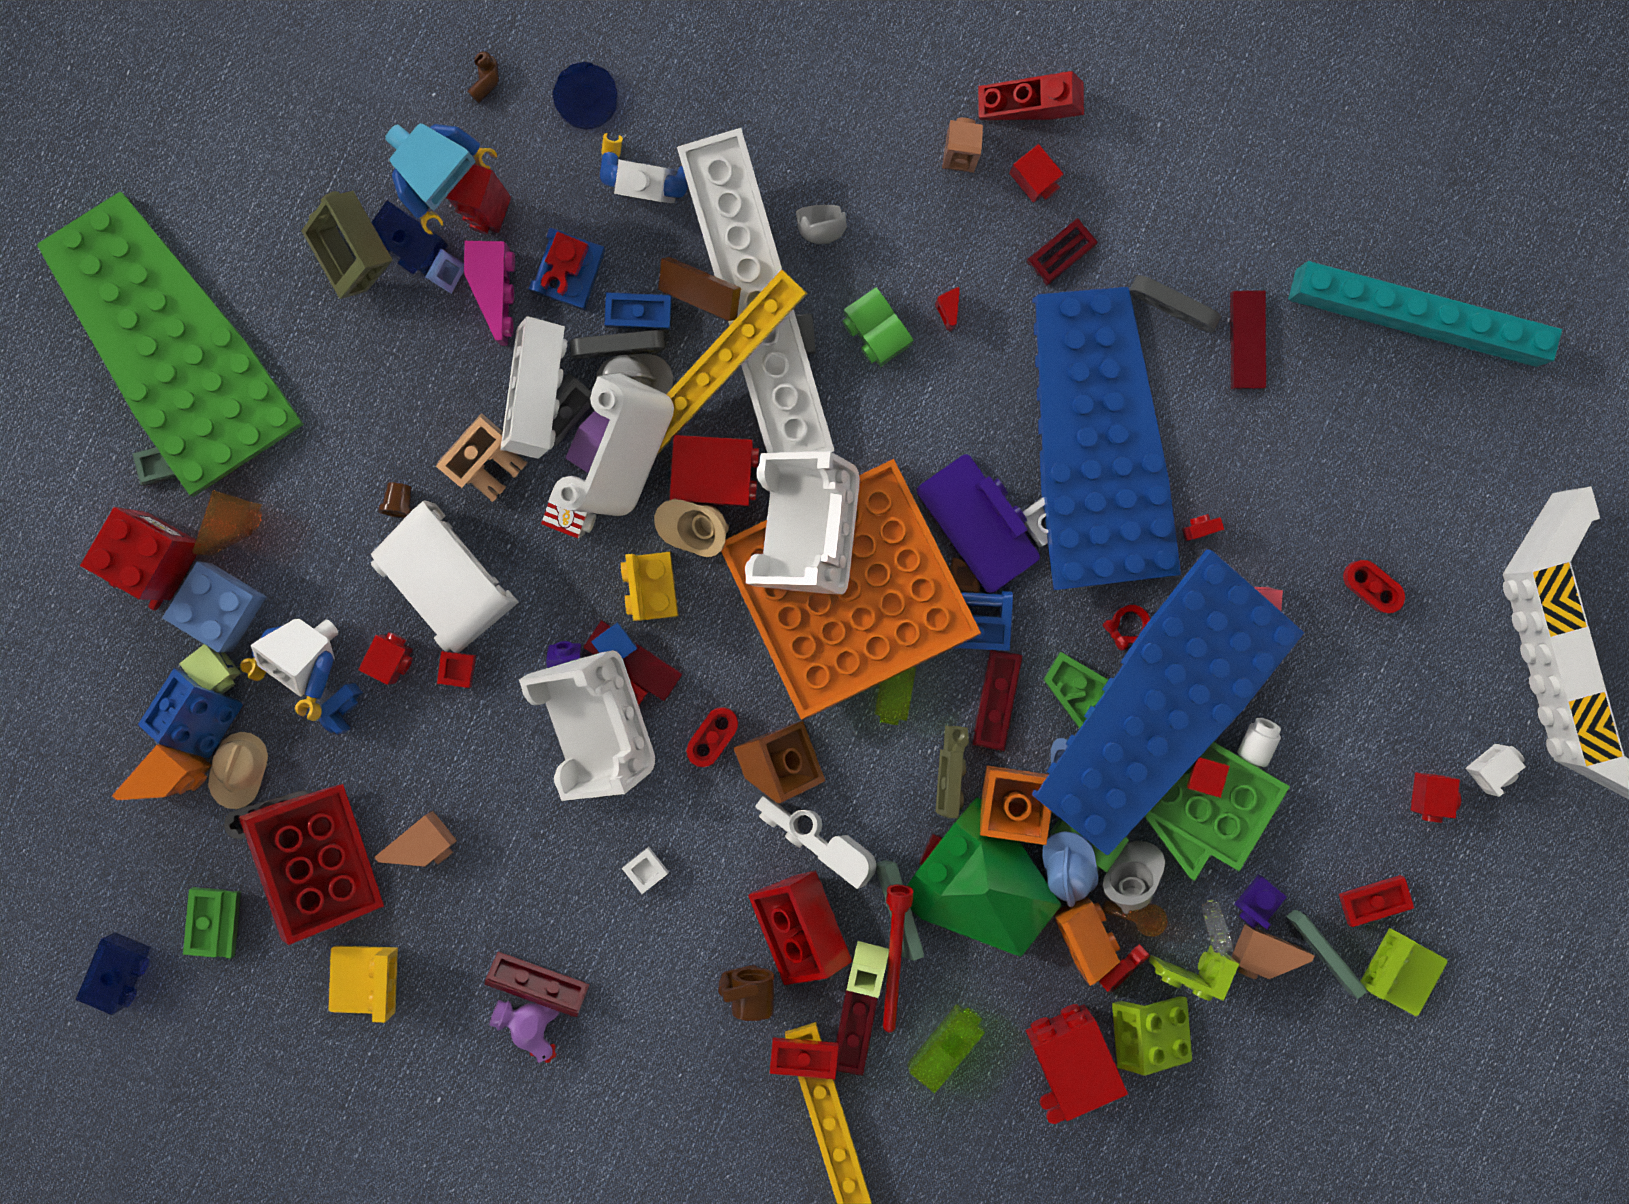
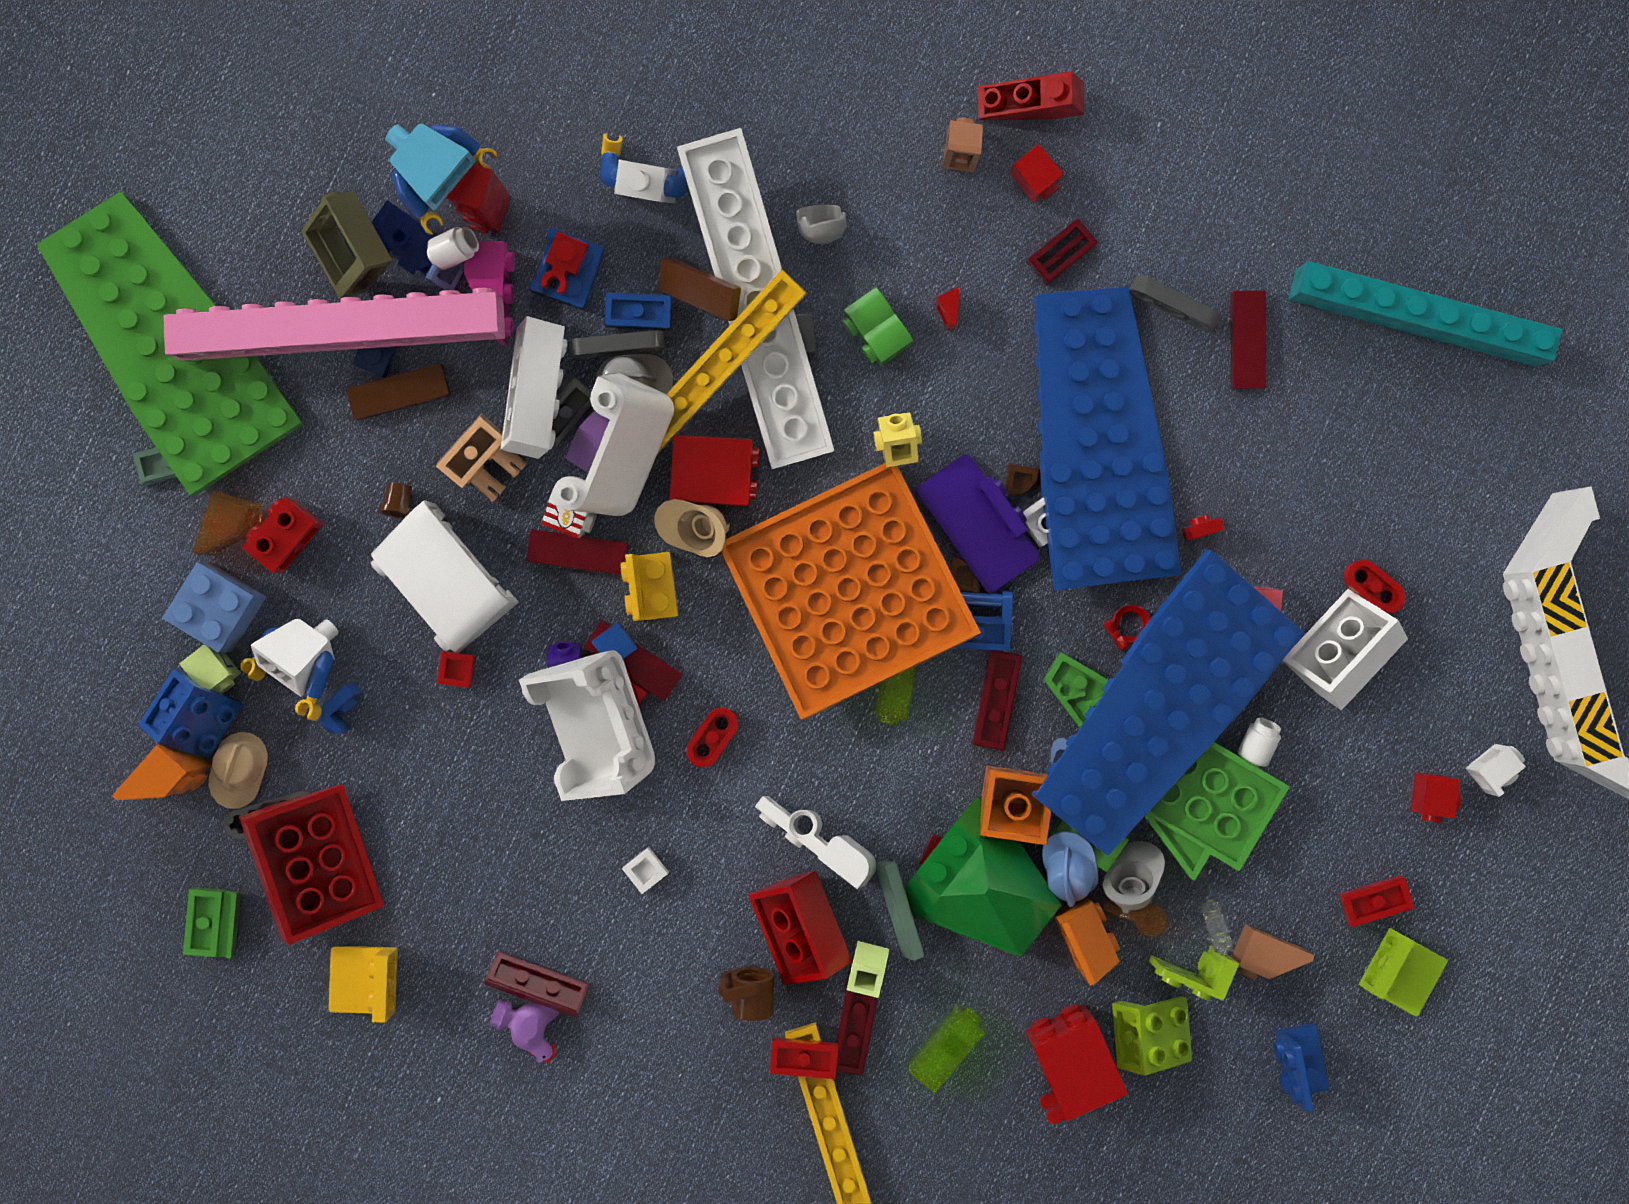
(114, 973): clear blue brick -> none
(140, 555): red container -> none
(282, 535): none -> red brick
(334, 326): none -> bright pink brick
(375, 359): none -> dark blue bracket
(387, 658): red brick -> none
(398, 392): none -> reddish brown tile
(420, 844): nougat slope -> none
(452, 247): none -> white brick
(487, 74): reddish brown arm -> none
(576, 553): none -> dark red tile
(585, 95): clear blue tile -> none
(781, 762): dark orange slope -> none
(807, 522): white windscreen -> none
(898, 439): none -> light yellow brick
(899, 900): red piece -> none
(951, 771): olive hinge -> none
(1020, 479): none -> reddish brown tile
(1124, 969): red plate -> none
(1208, 777): red tile -> none
(1259, 902): dark purple bracket -> none
(1301, 1063): none -> blue bracket
(1326, 953): sand green tile -> none
(1345, 648): none -> white slope

